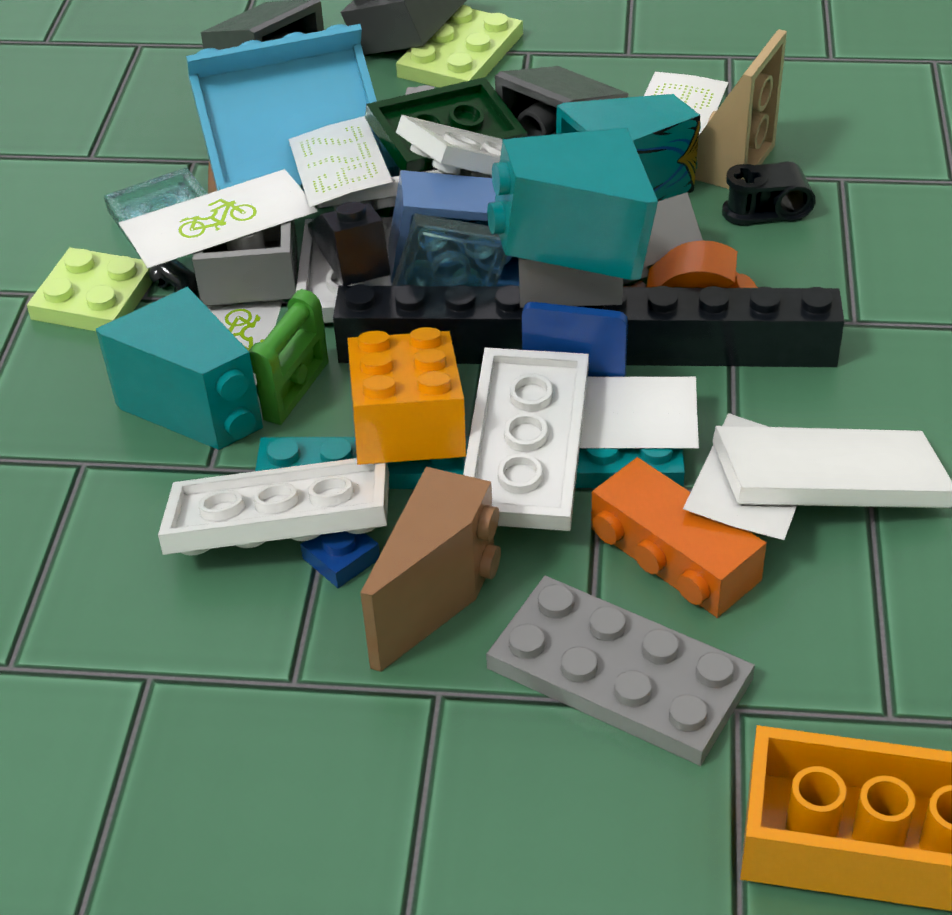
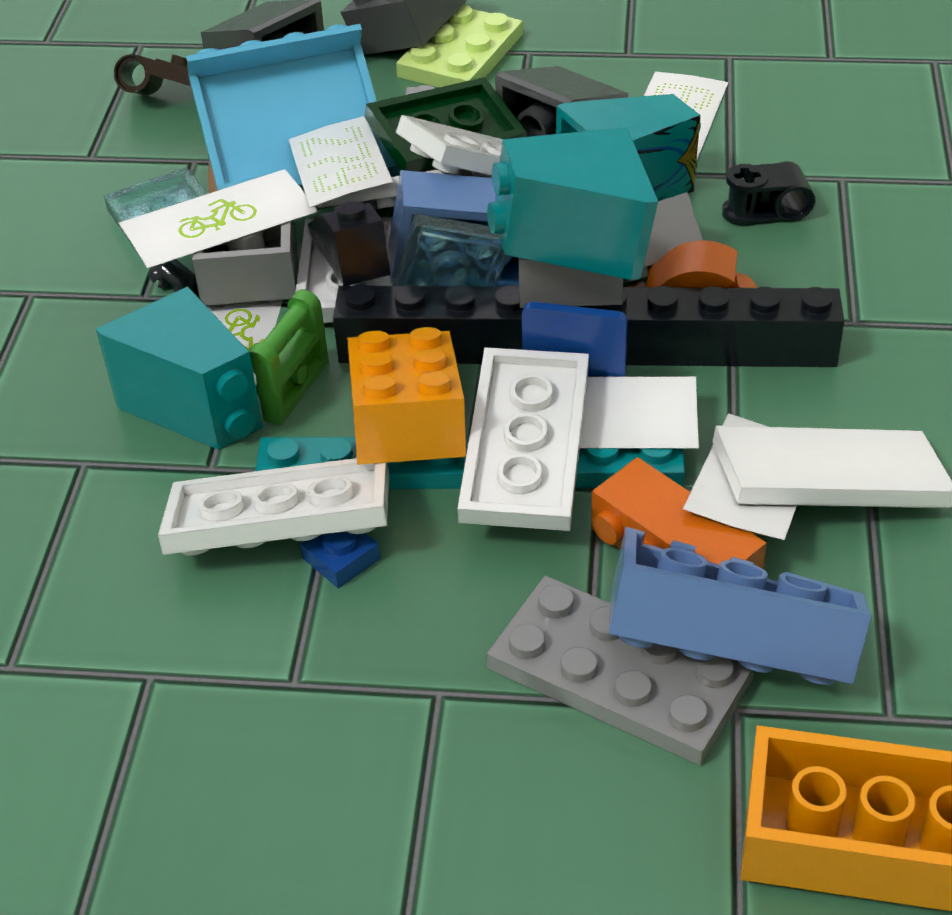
(90, 289): yellowish green plate -> none
(155, 71): none -> dark brown plate
(430, 563): medium nougat slope -> none
(736, 612): none -> medium blue wedge
(747, 119): tan slope -> none

